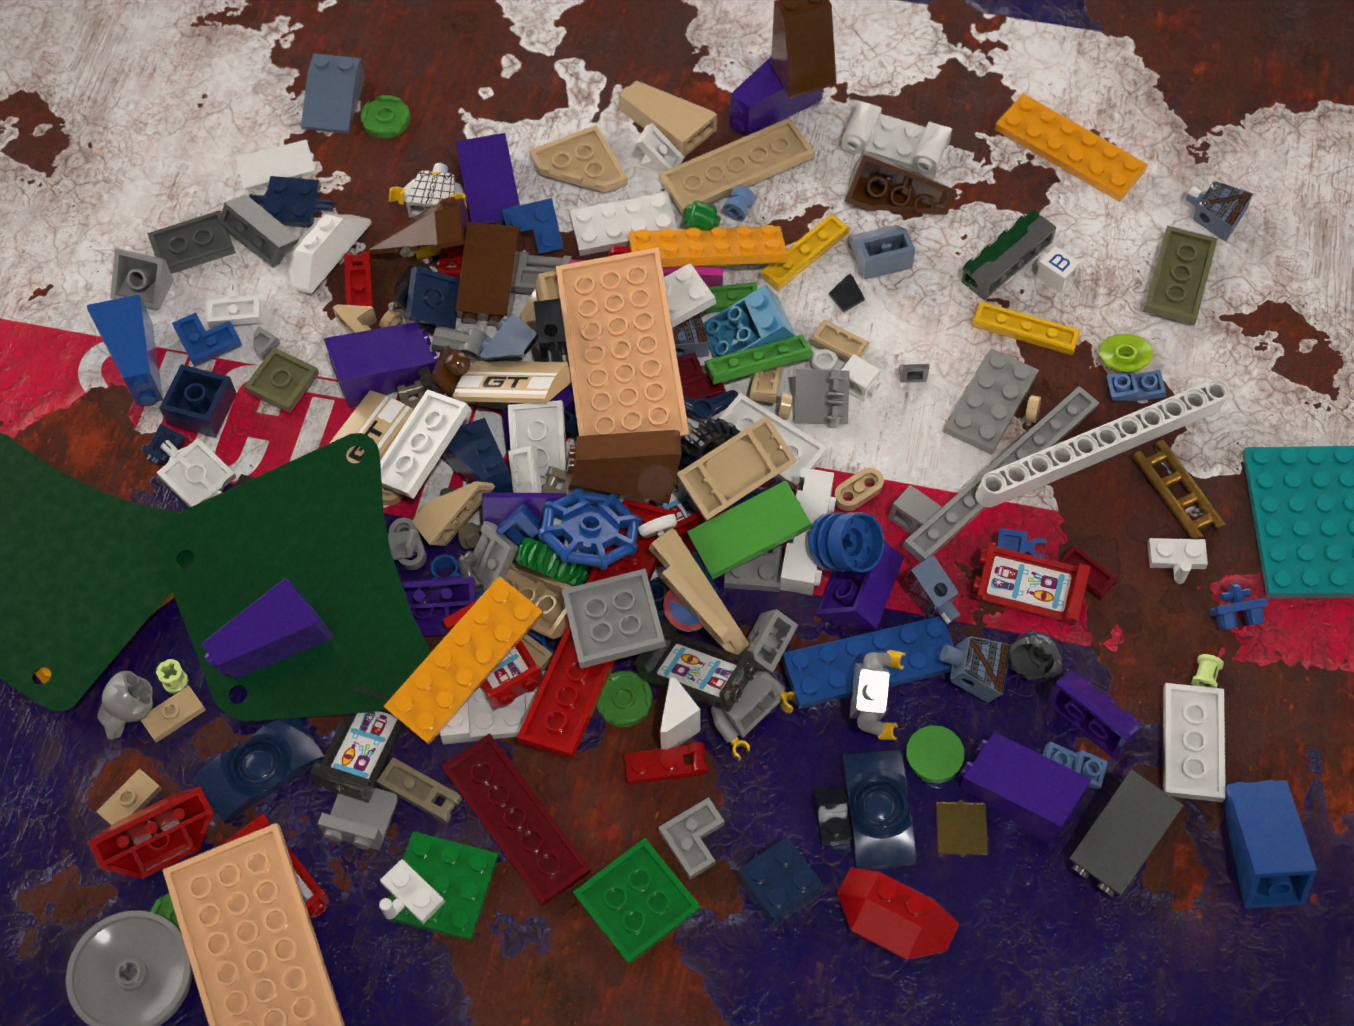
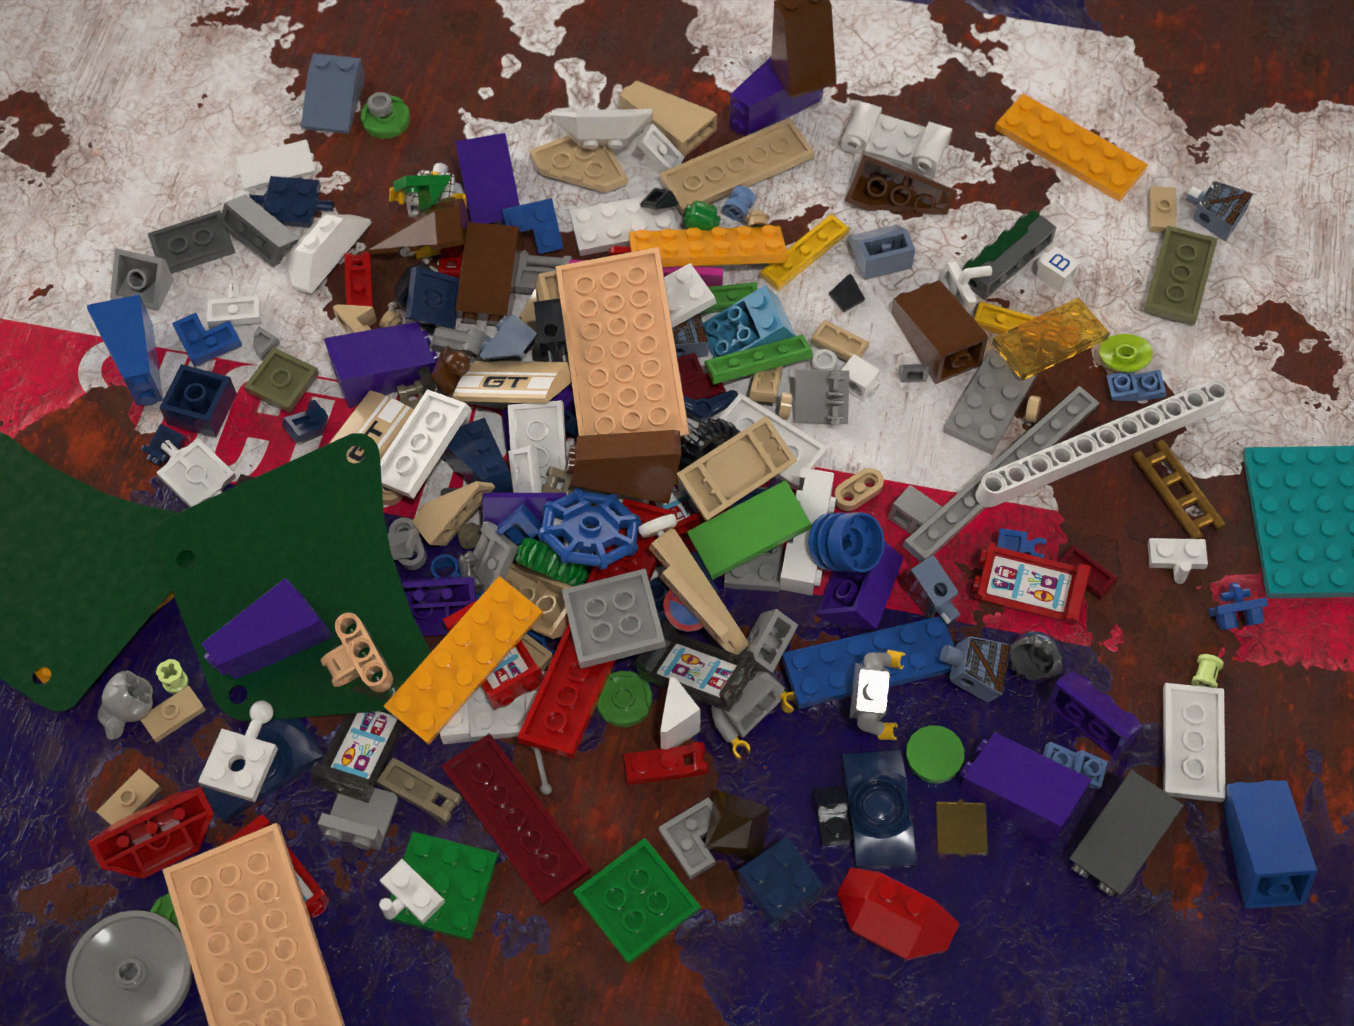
(234, 746): none -> white plate
(307, 423): none -> dark blue bracket
(348, 659): none -> light nougat beam
(380, 104): none -> light grey tile
(426, 186): none -> green slope
(545, 788): none -> light grey hinge
(603, 127): none -> white wedge
(659, 199): none -> black slope
(737, 826): none -> dark brown slope
(757, 218): none -> tan plate
(940, 330): none -> reddish brown slope
(957, 282): none -> white plate
(1050, 338): none -> clear yellow plate
(1162, 208): none -> tan plate

